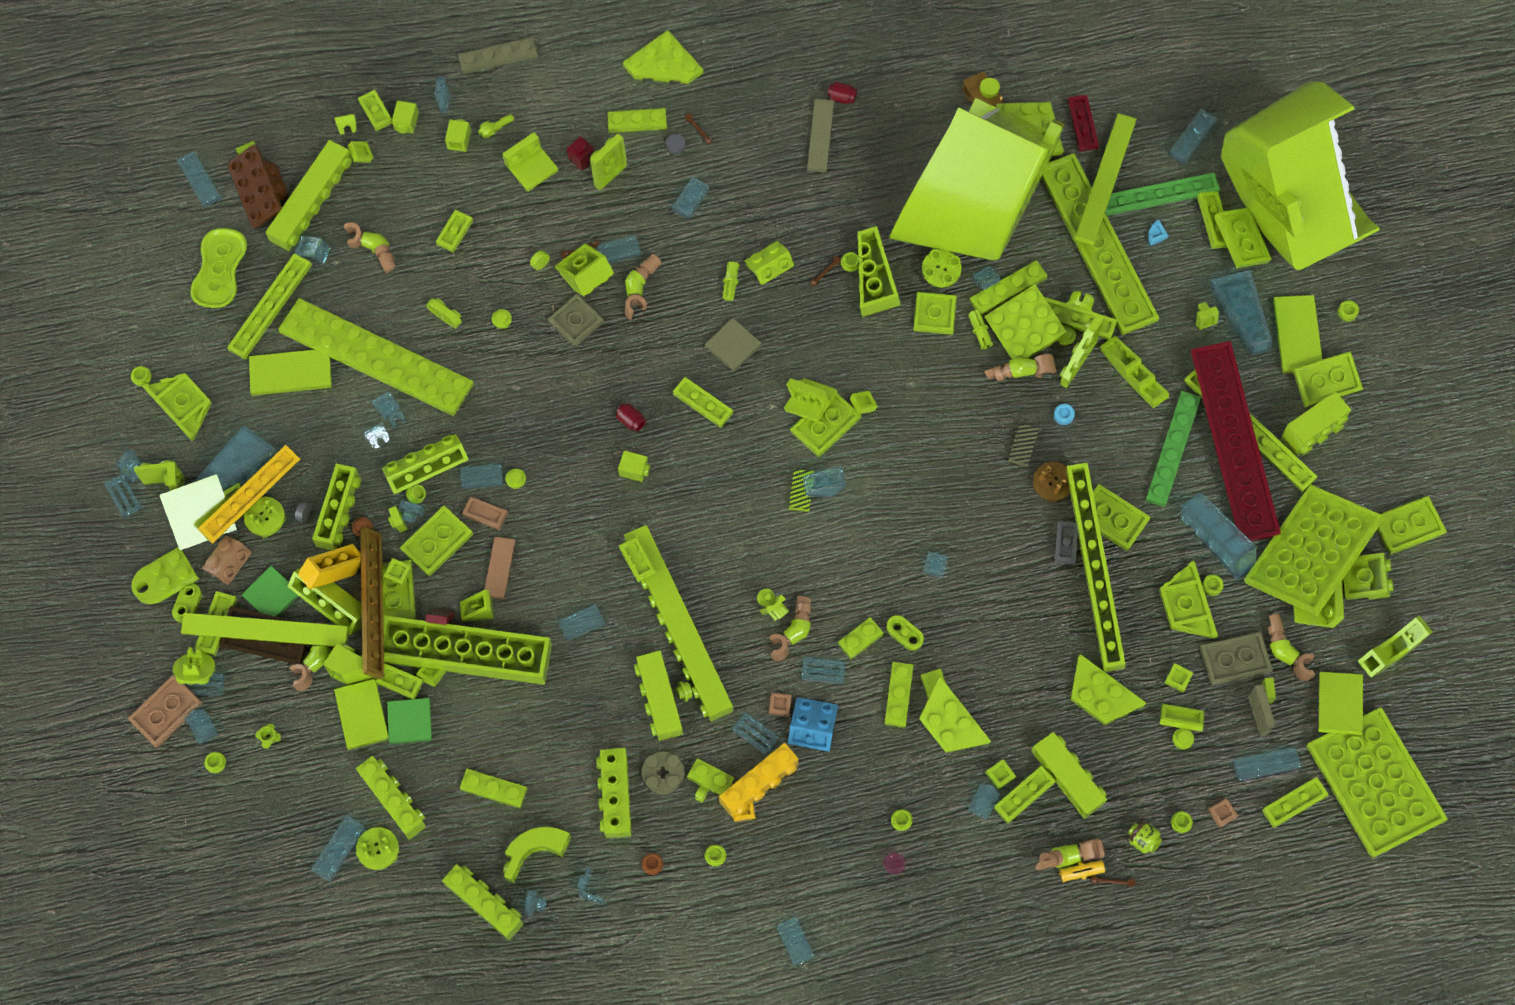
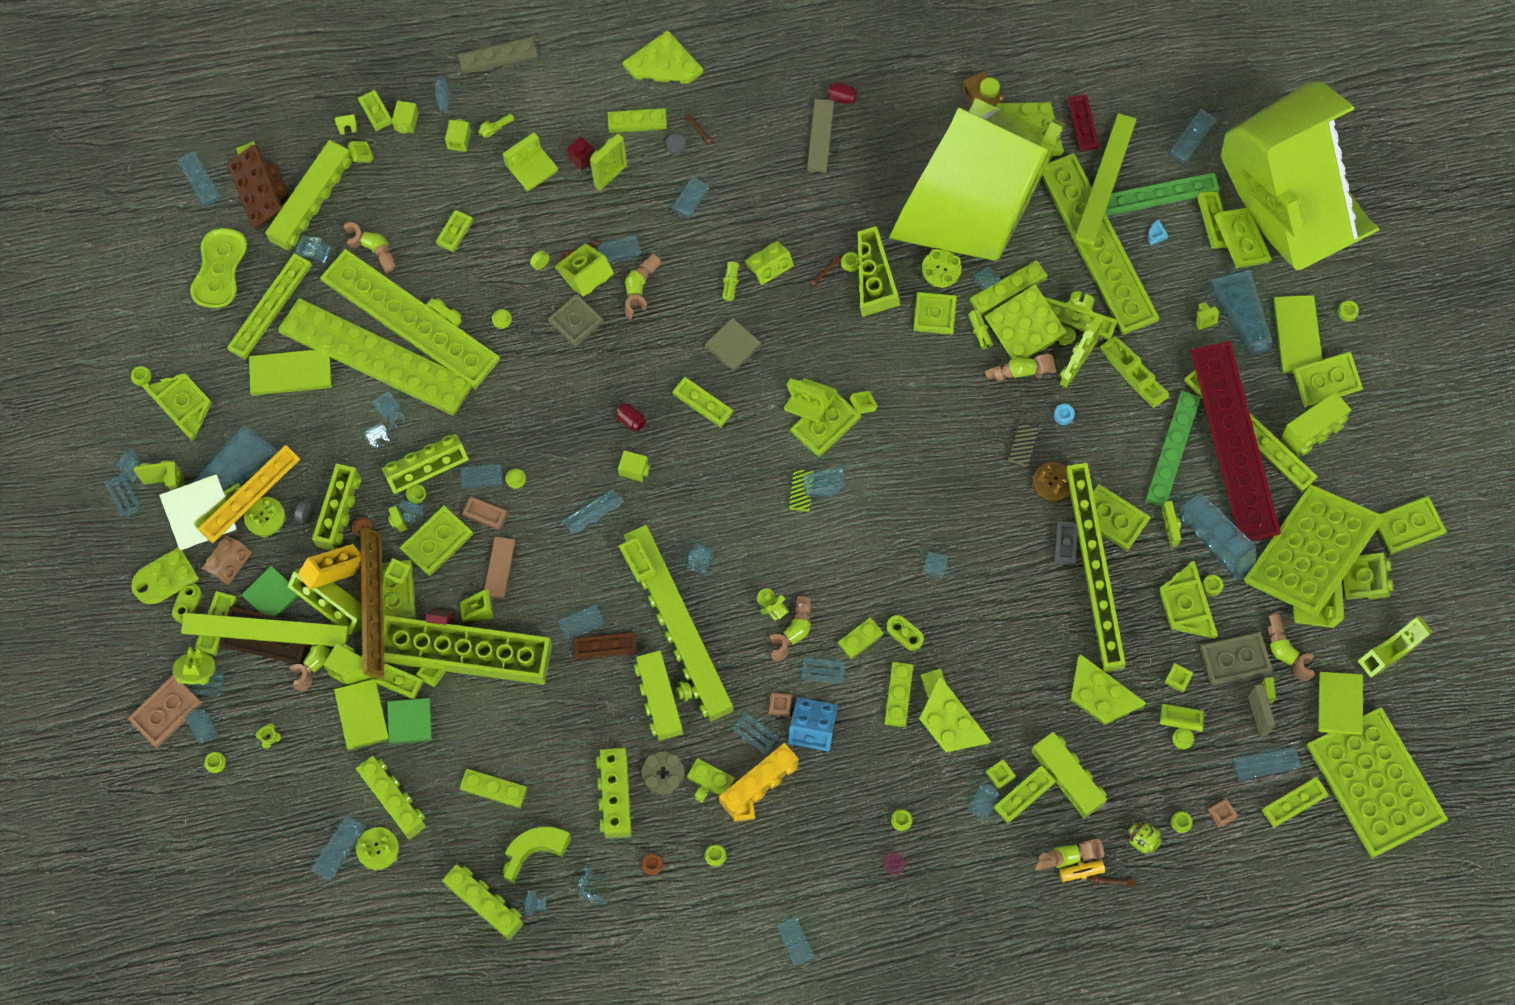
(410, 318): none -> lime plate
(592, 512): none -> clear light blue plate
(605, 646): none -> reddish brown tile
(700, 559): none -> clear light blue brick
(1172, 523): none -> lime plate

